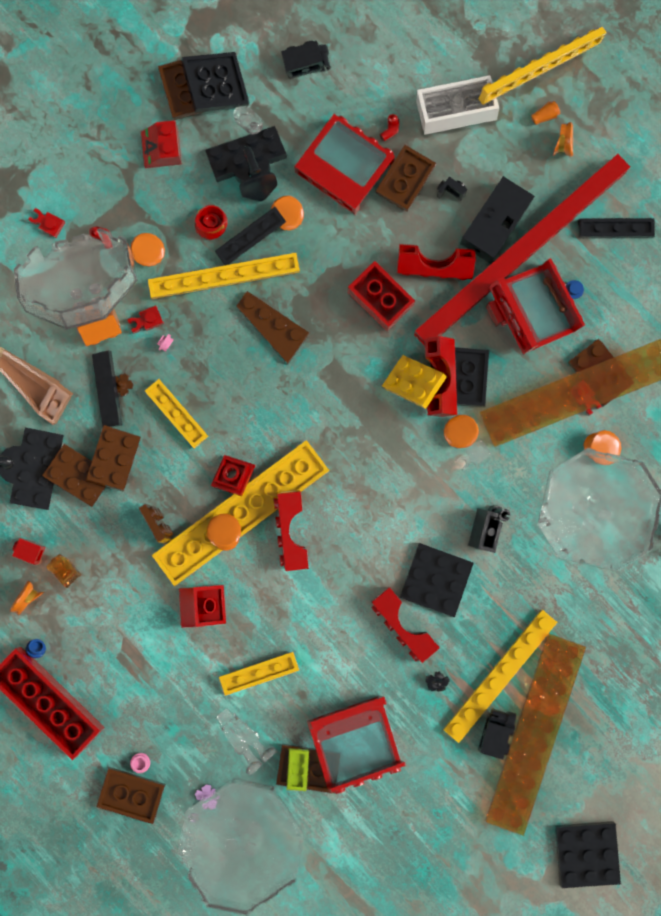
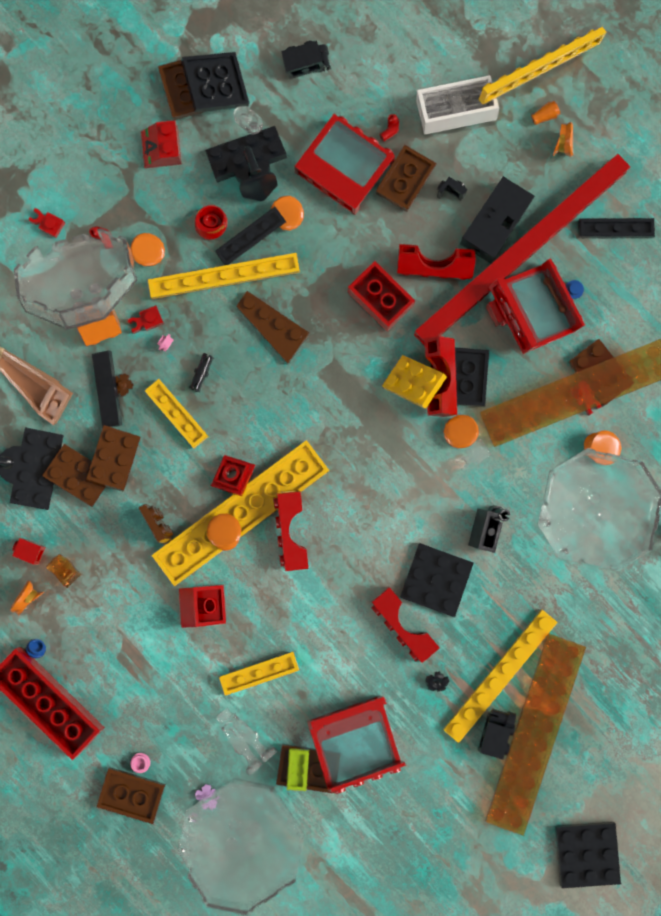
(201, 372): none -> black pin

